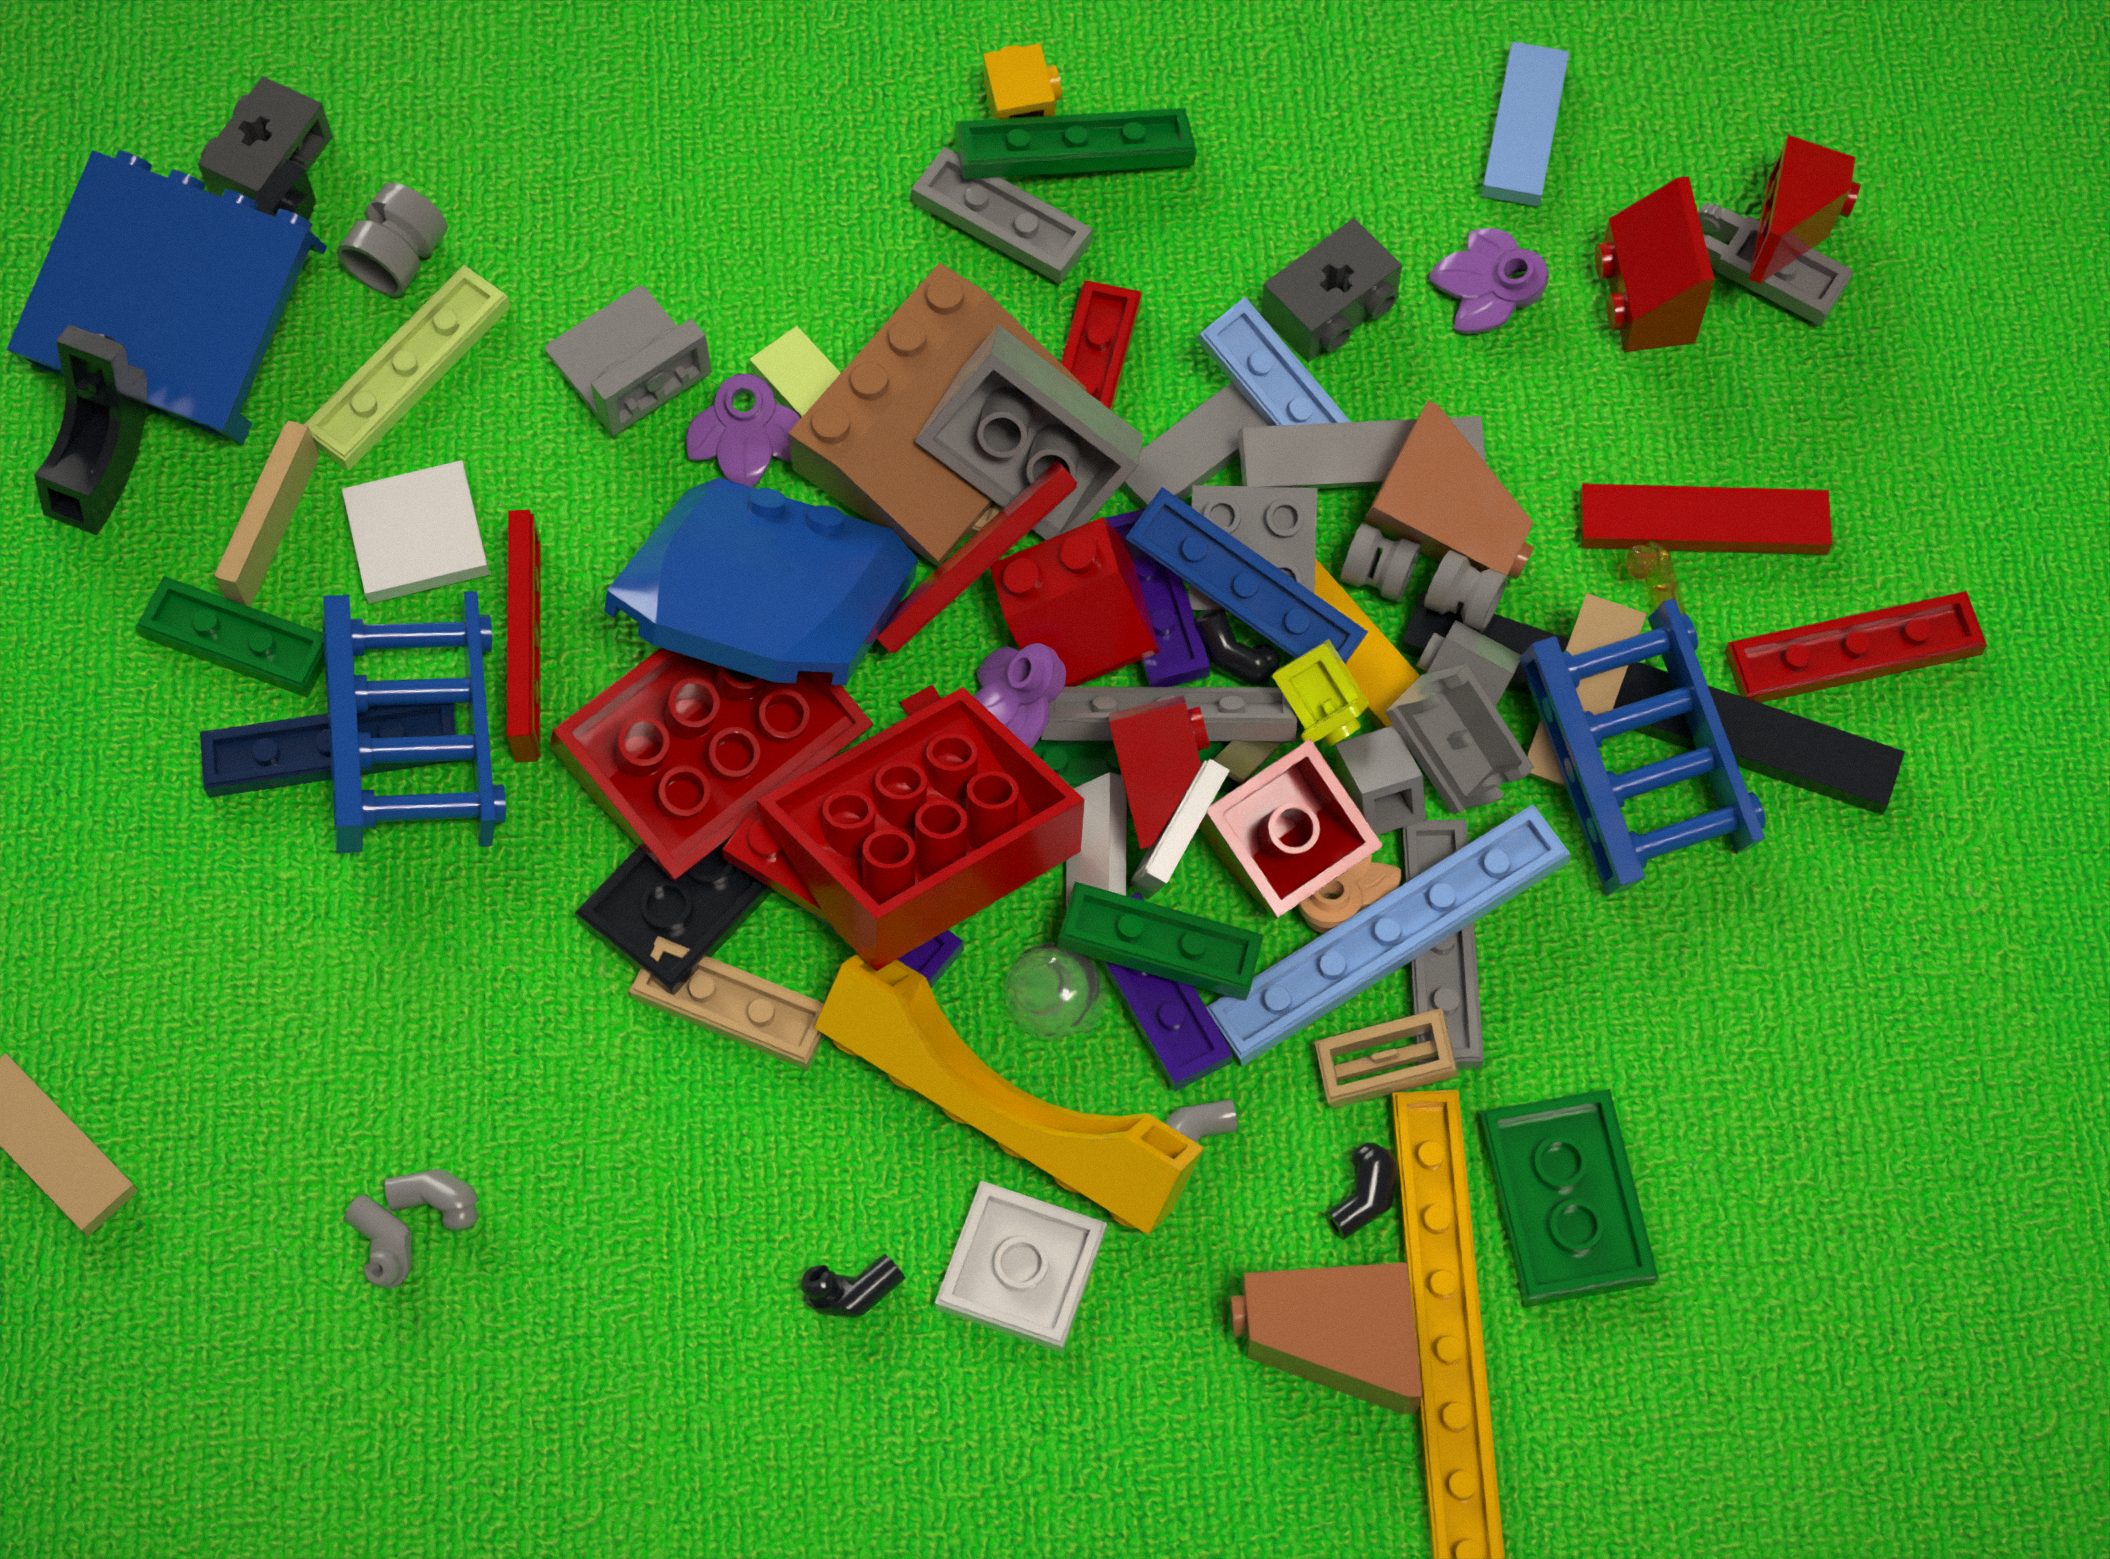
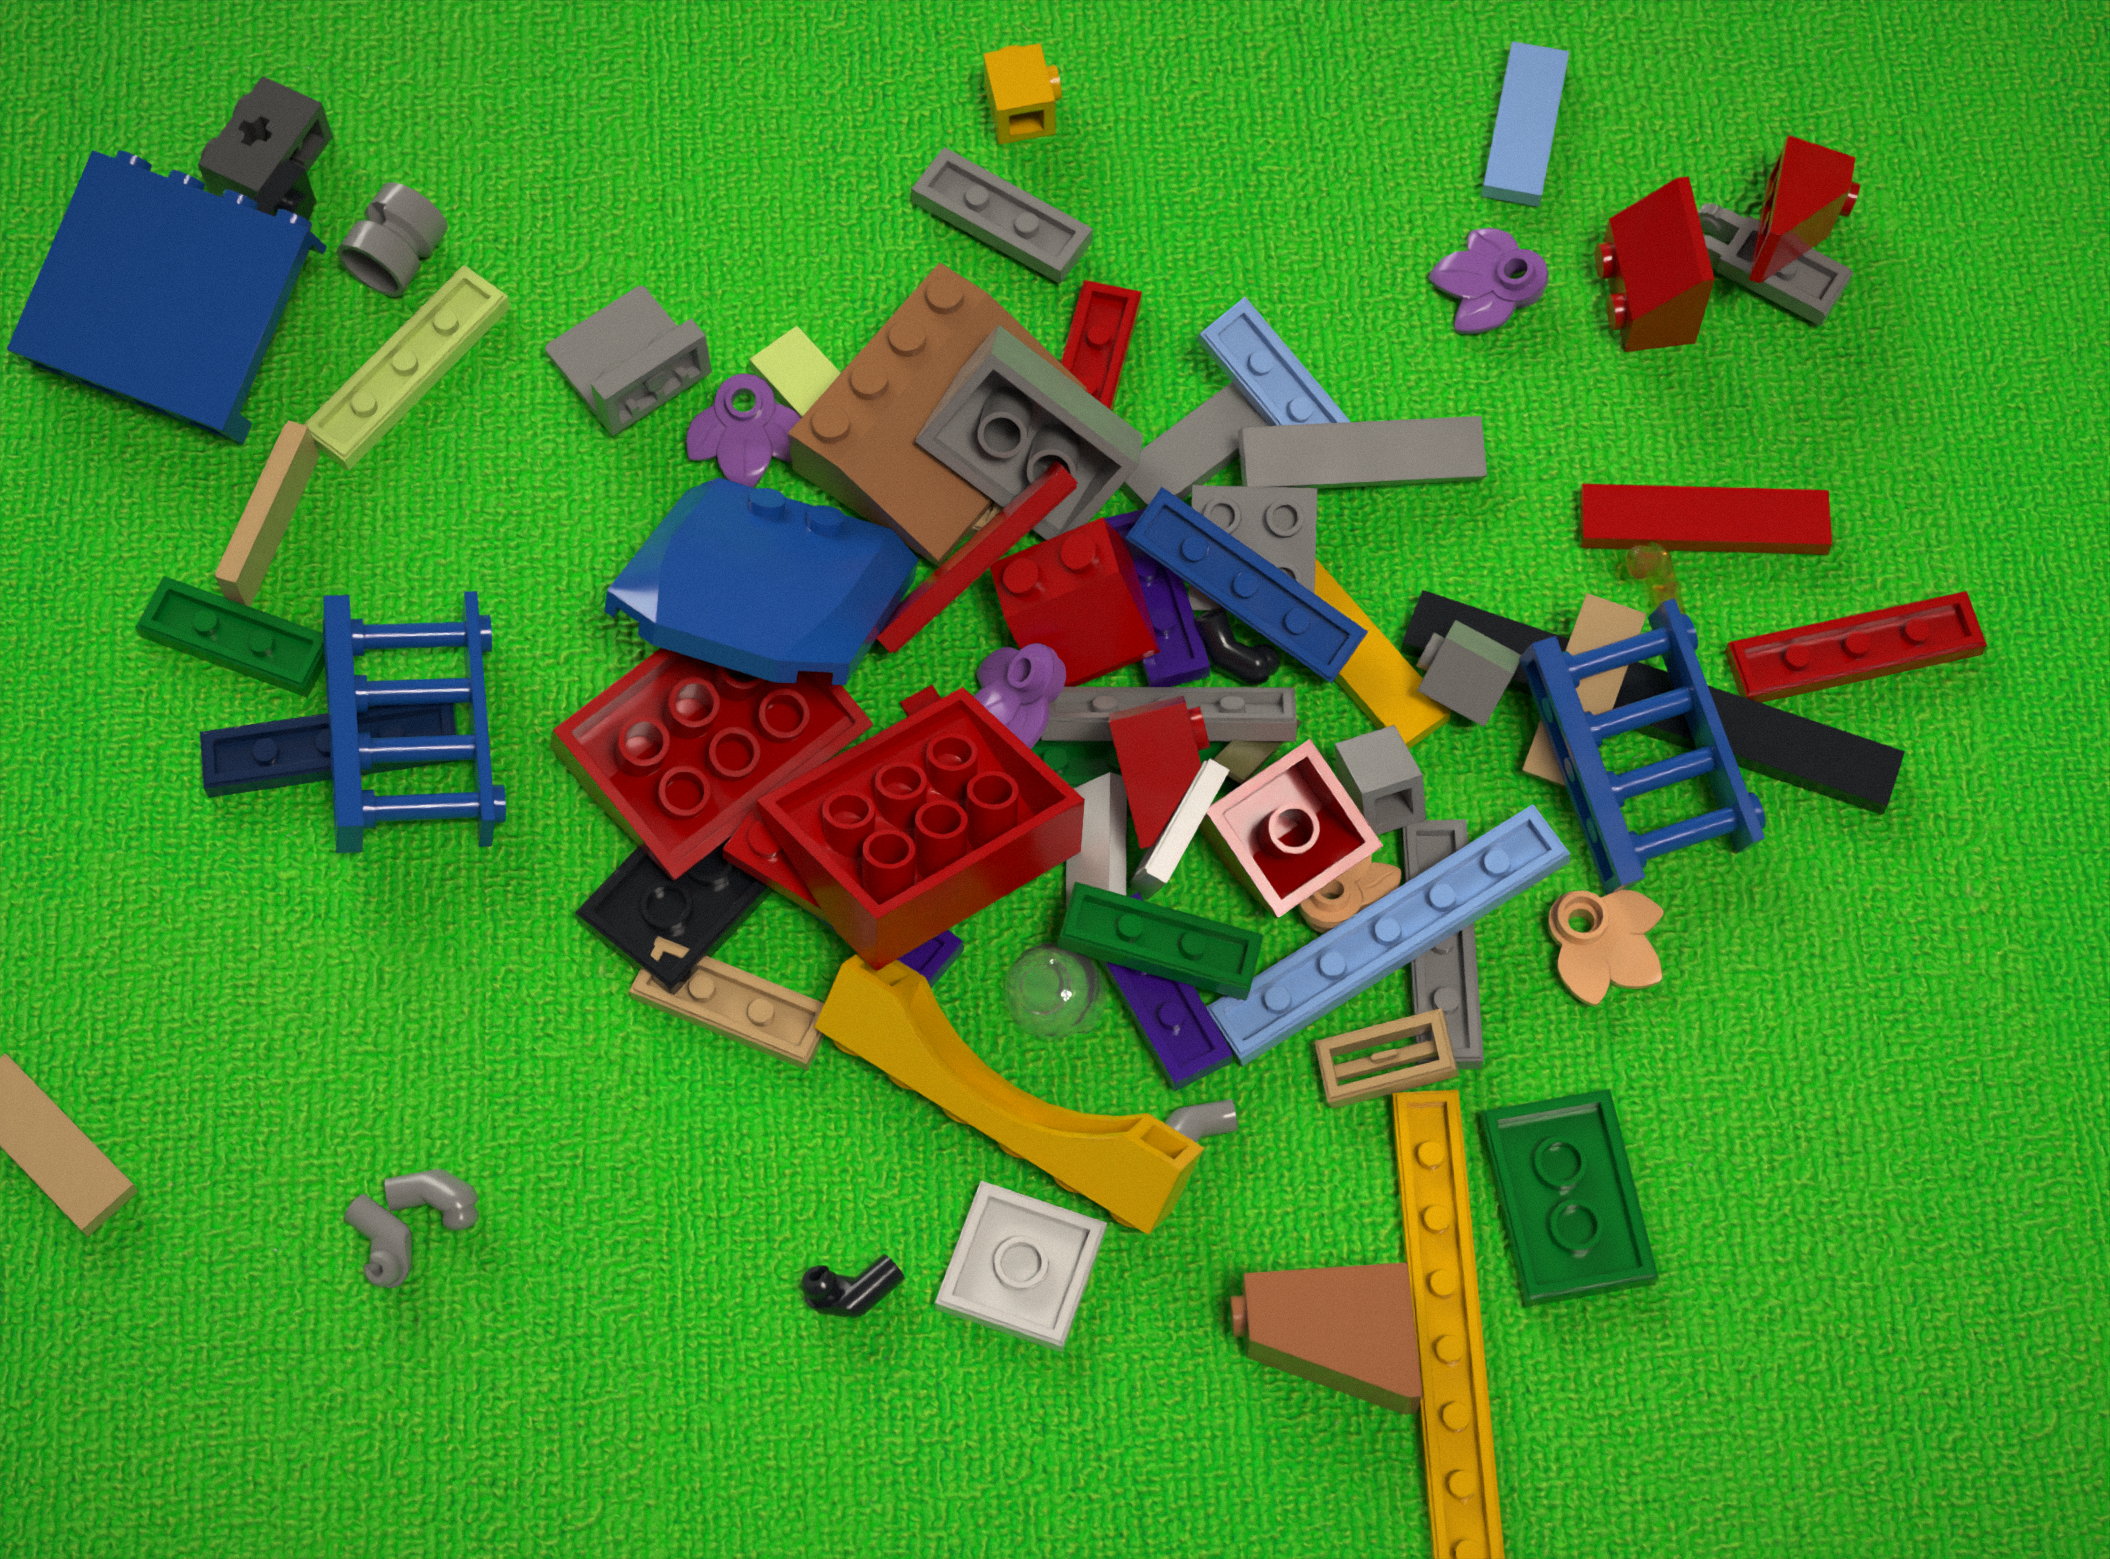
(97, 433): arch -> none
(415, 532): white tile -> none
(524, 637): red tile -> none
(1074, 143): green tile -> none
(1322, 694): neon yellow bracket -> none
(1331, 291): dark grey brick -> none
(1373, 1193): black arm -> none
(1393, 568): light grey wheel -> none
(1450, 500): nougat slope -> none
(1458, 738): light grey hinge -> none
(1465, 591): light grey wheel -> none
(1613, 948): none -> light nougat plate

